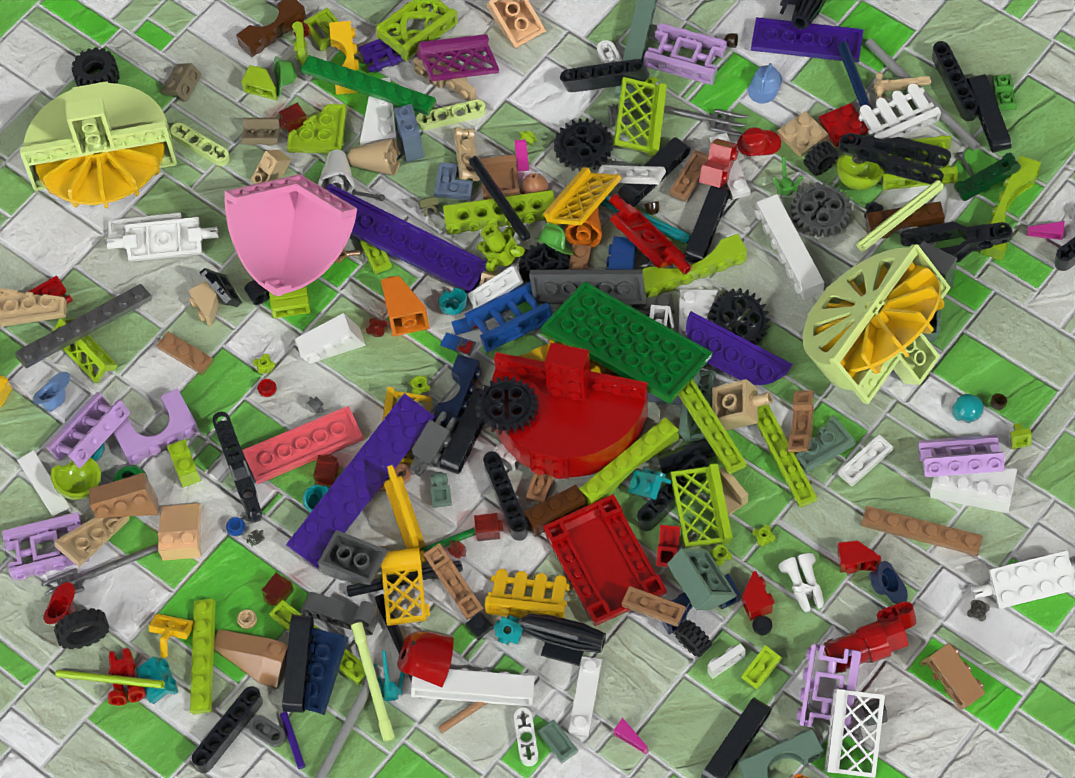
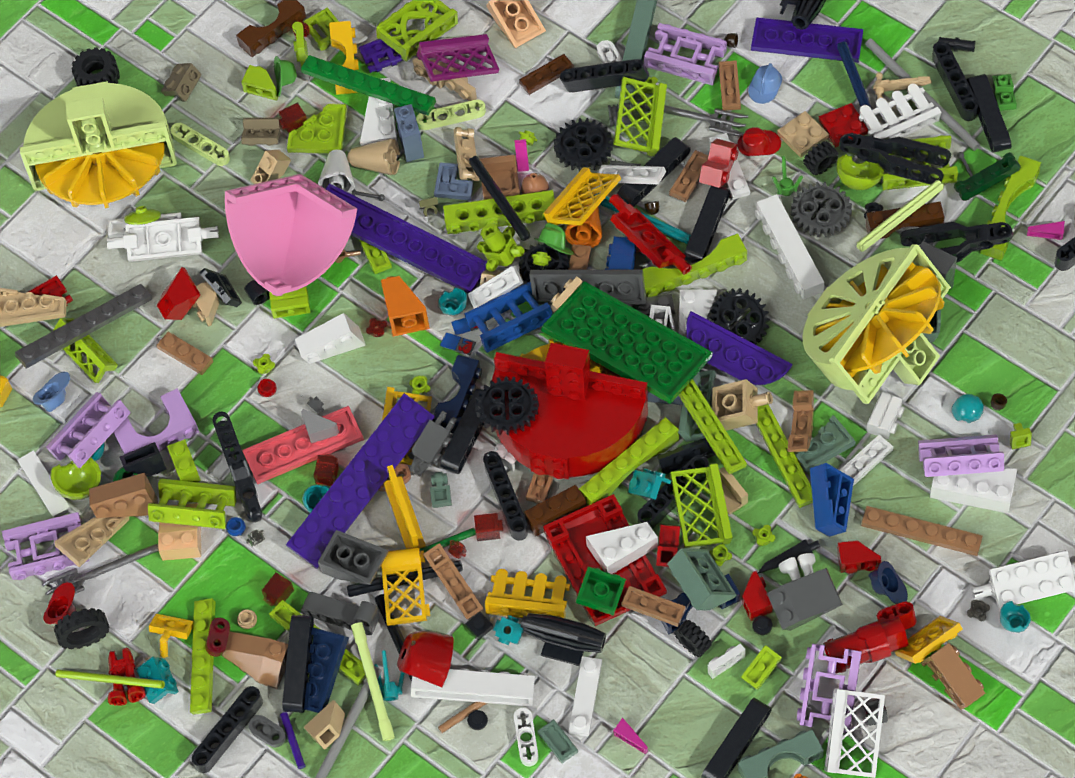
(142, 216): none -> lime dish
(144, 460): none -> black slope
(178, 296): none -> red slope
(192, 492): none -> lime fence
(217, 635): none -> dark red plate
(318, 427): none -> light grey slope
(326, 725): none -> tan slope
(477, 720): none -> black plate
(541, 259): none -> lime plate
(545, 74): none -> reddish brown tile
(570, 288): none -> tan wing
(601, 590): none -> green plate
(621, 546): none -> white wedge
(729, 85): none -> medium nougat plate
(801, 548): none -> black bar
(804, 599): none -> dark grey slope
(830, 498): none -> blue wedge
(884, 415): none -> white brick
(929, 639): none -> yellow plate
(959, 44): none -> black pin
(1014, 617): none -> teal hair

